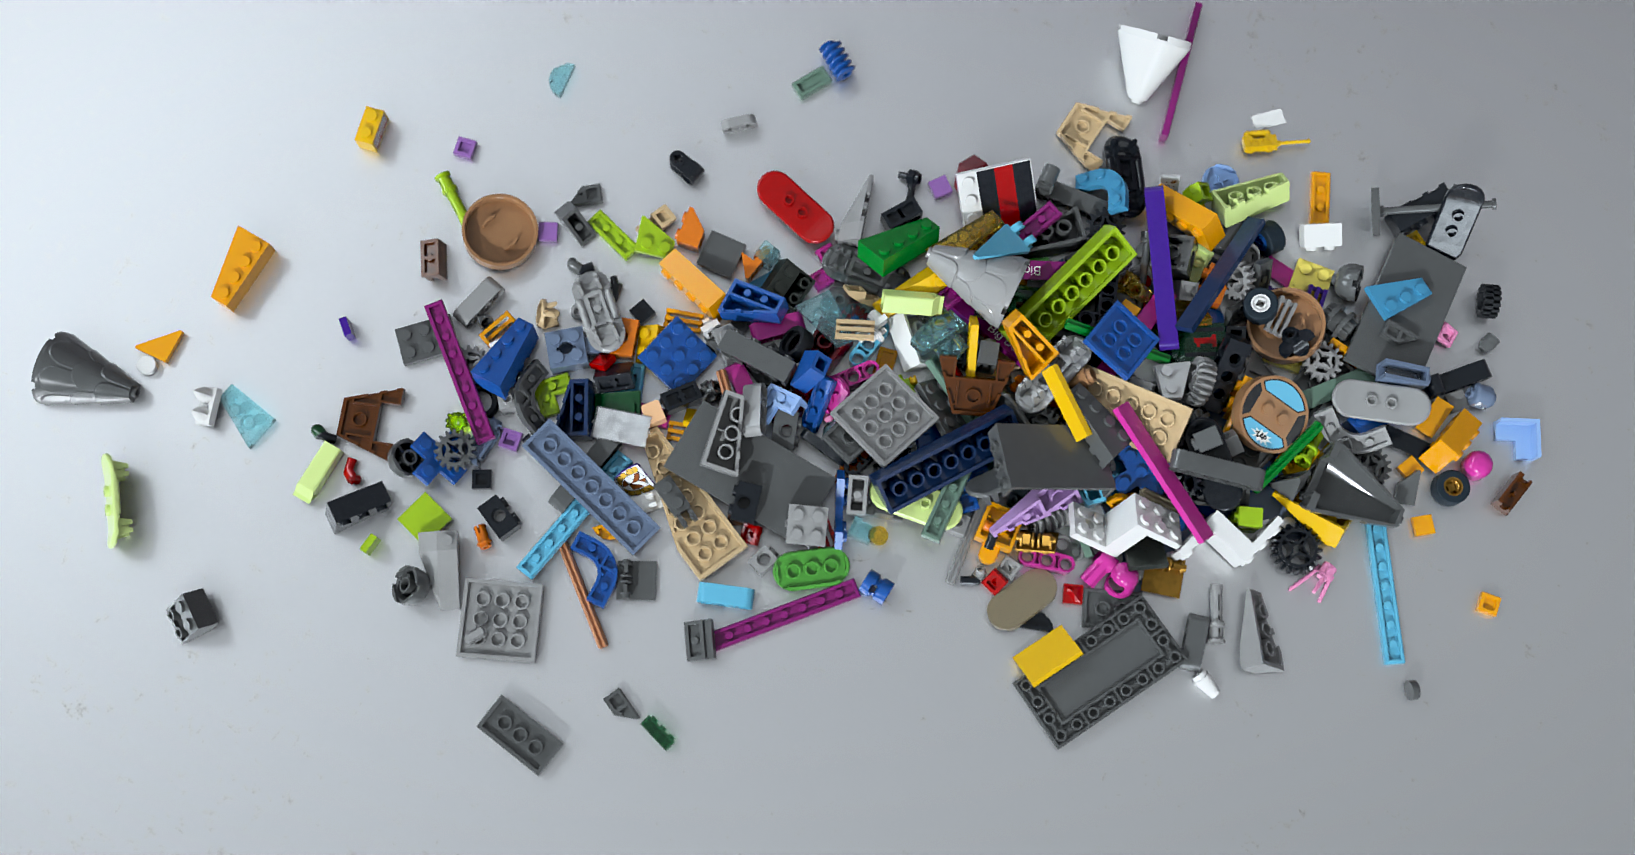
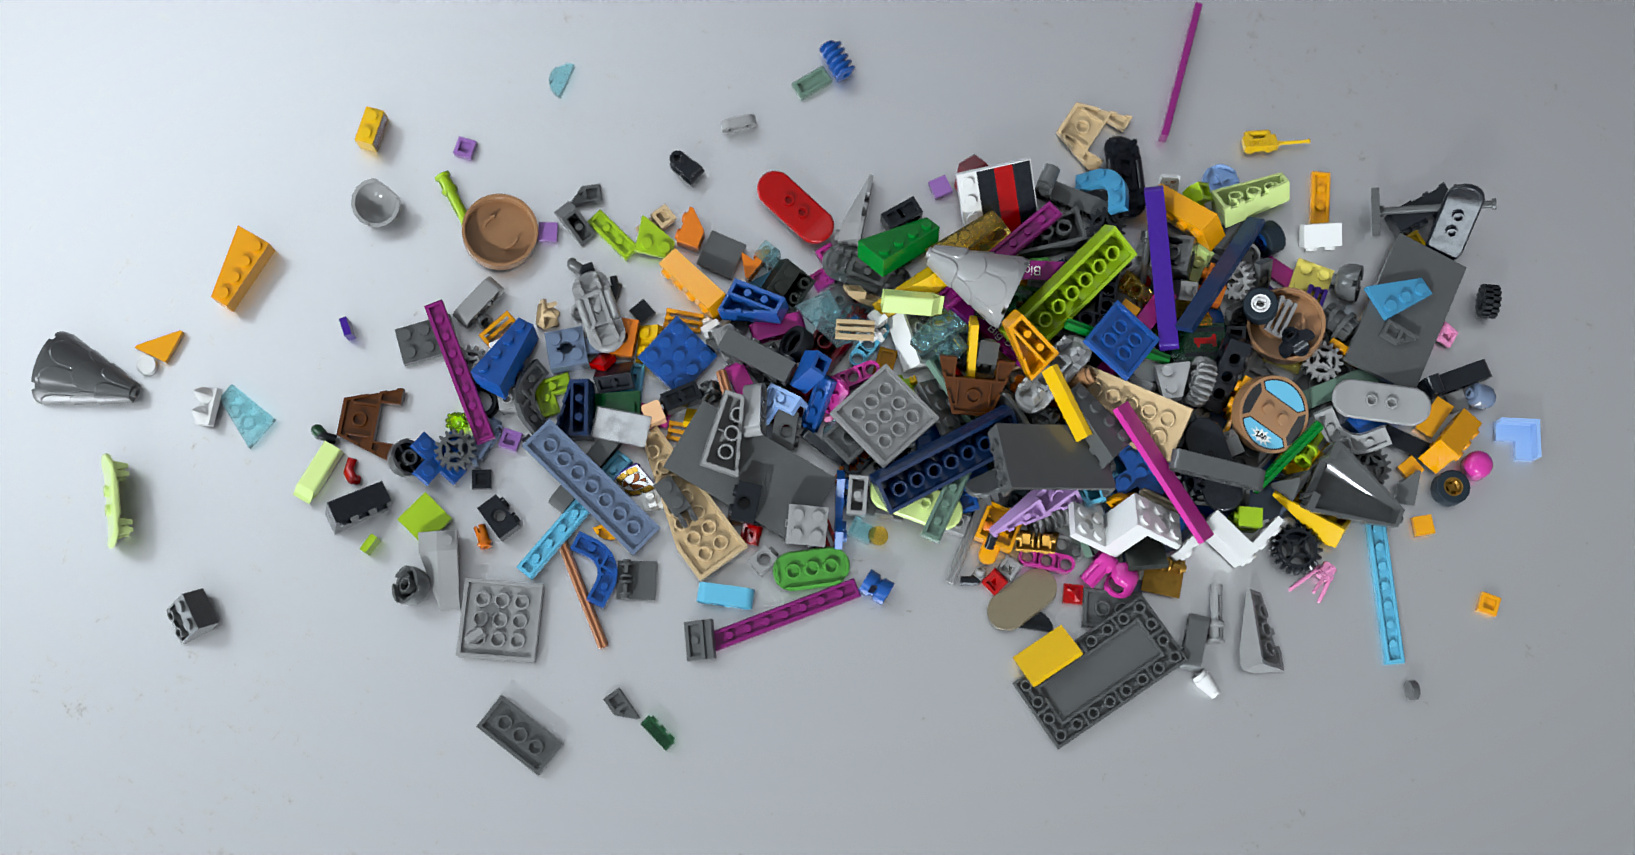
(375, 203): none -> light grey cylinder
(433, 259): hinge -> none
(912, 179): black piece -> none
(1006, 243): medium azure flag -> none
(1148, 60): white cone -> none
(1206, 439): dark grey brick -> none
(1268, 119): white sticker -> none
(1402, 374): sand blue window -> none
(1488, 343): dark grey hose -> none
(1511, 493): reddish brown hinge -> none

